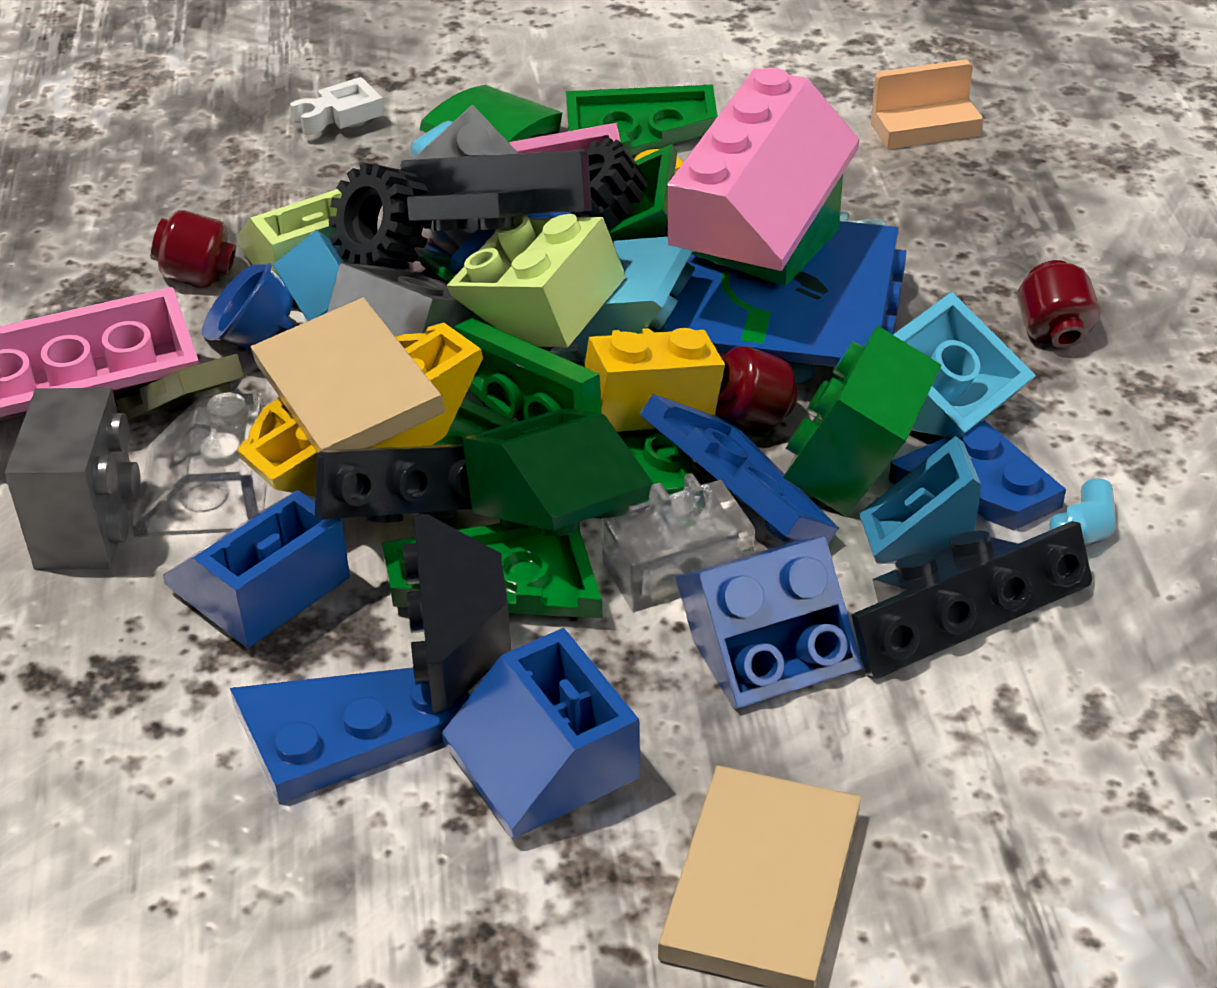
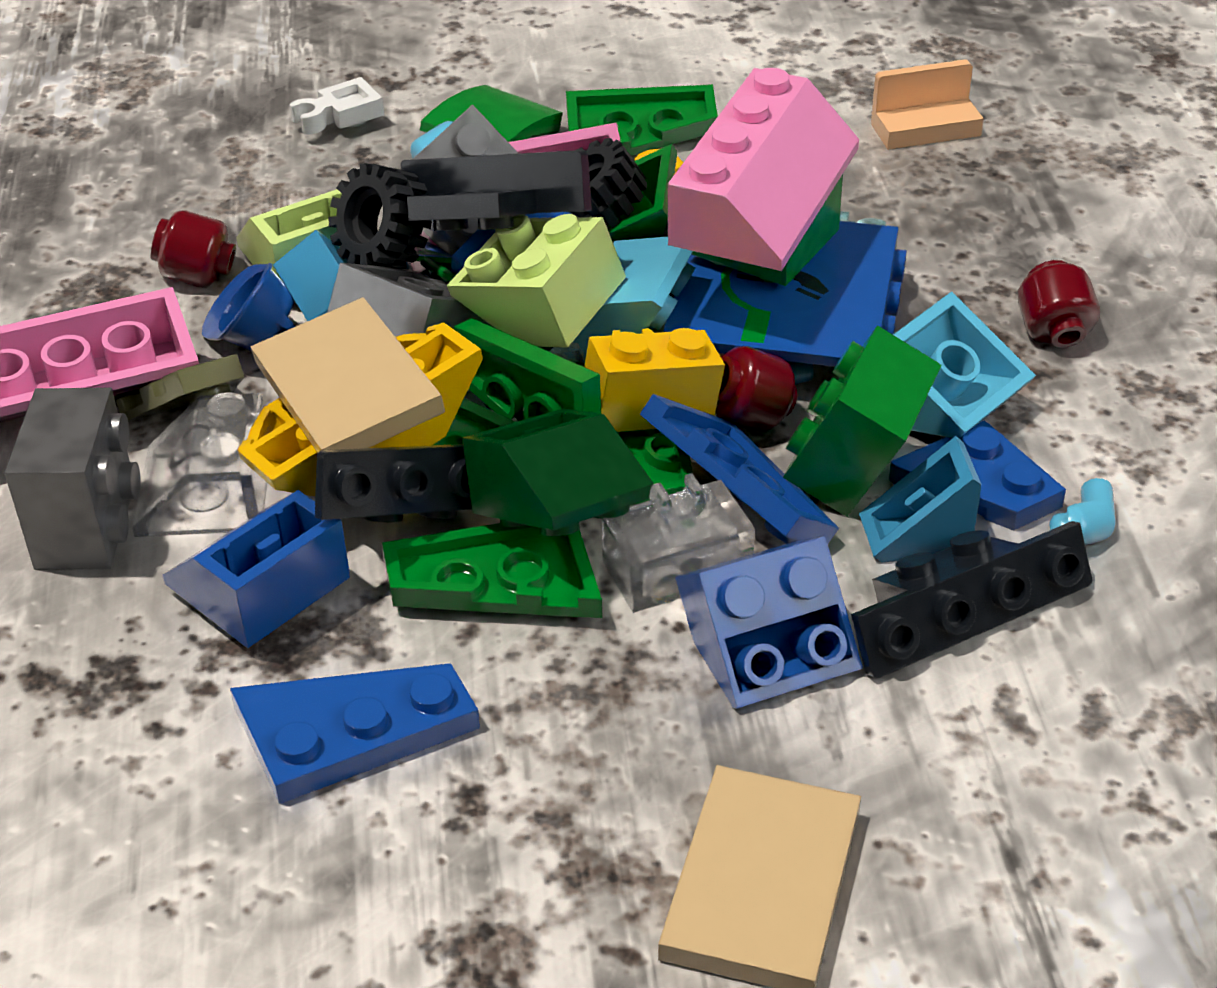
(457, 608): black slope -> none
(544, 734): blue slope -> none

